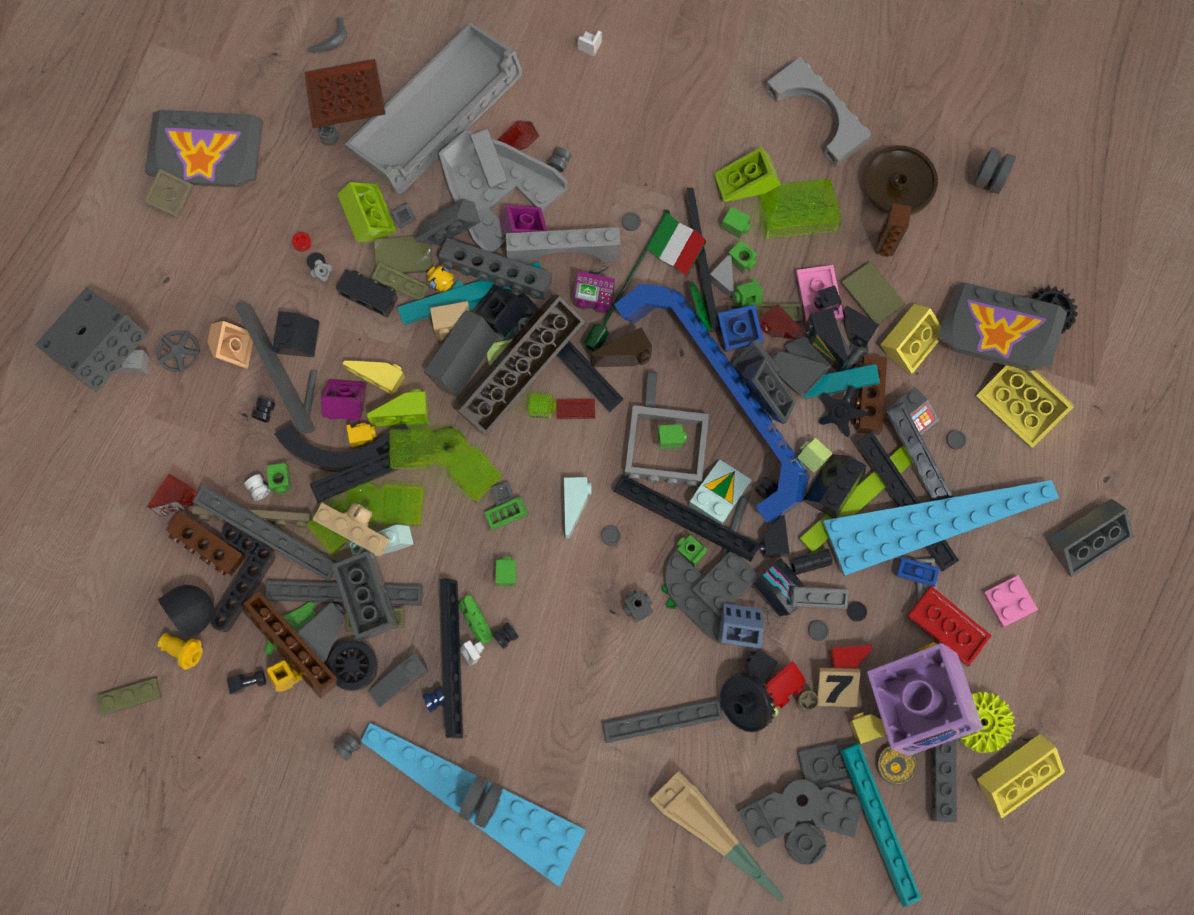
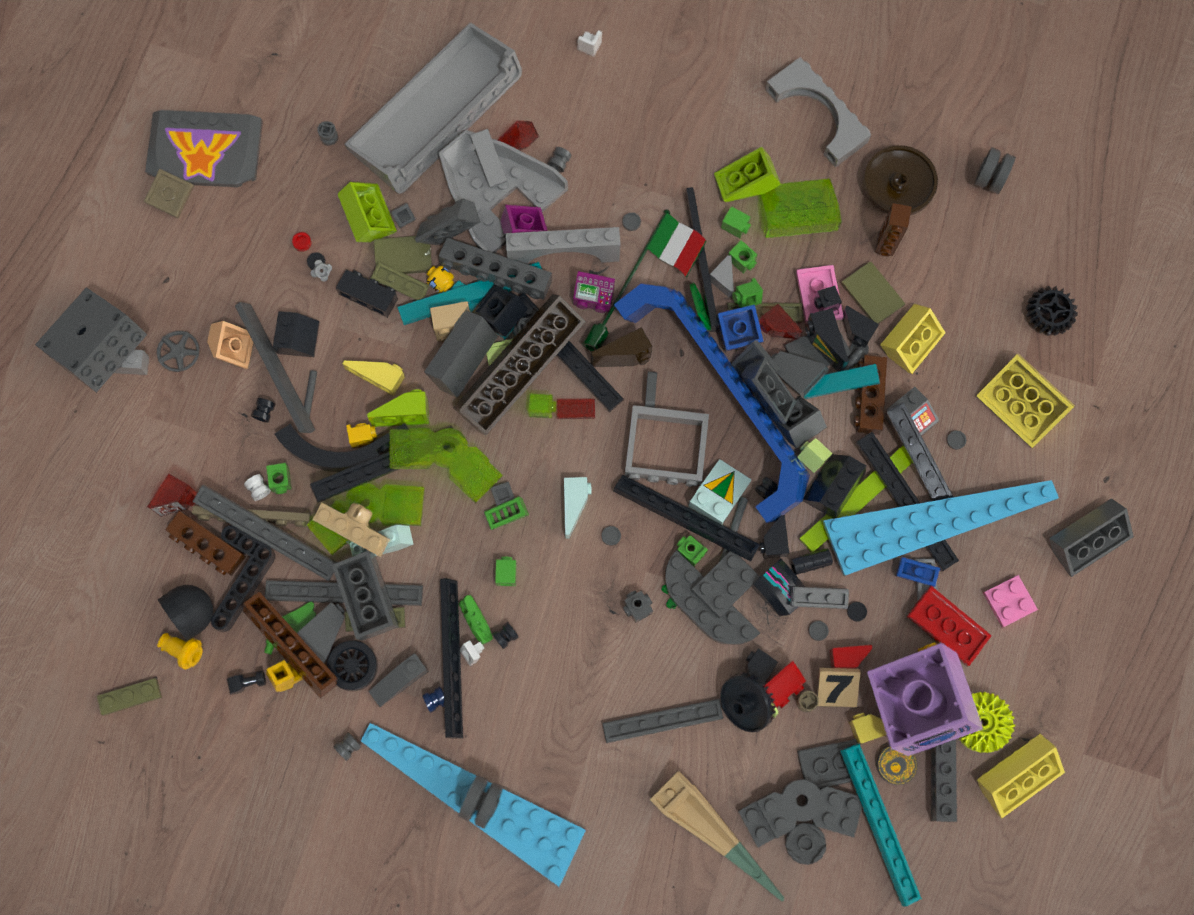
(334, 41): dark grey piece -> none
(343, 399): magenta slope -> none
(344, 93): copper plate -> none
(671, 437): bright green brick -> none
(741, 626): sand blue slope -> none
(802, 423): none -> dark grey slope
(841, 410): black animal -> none
(1002, 327): dark grey slope -> none

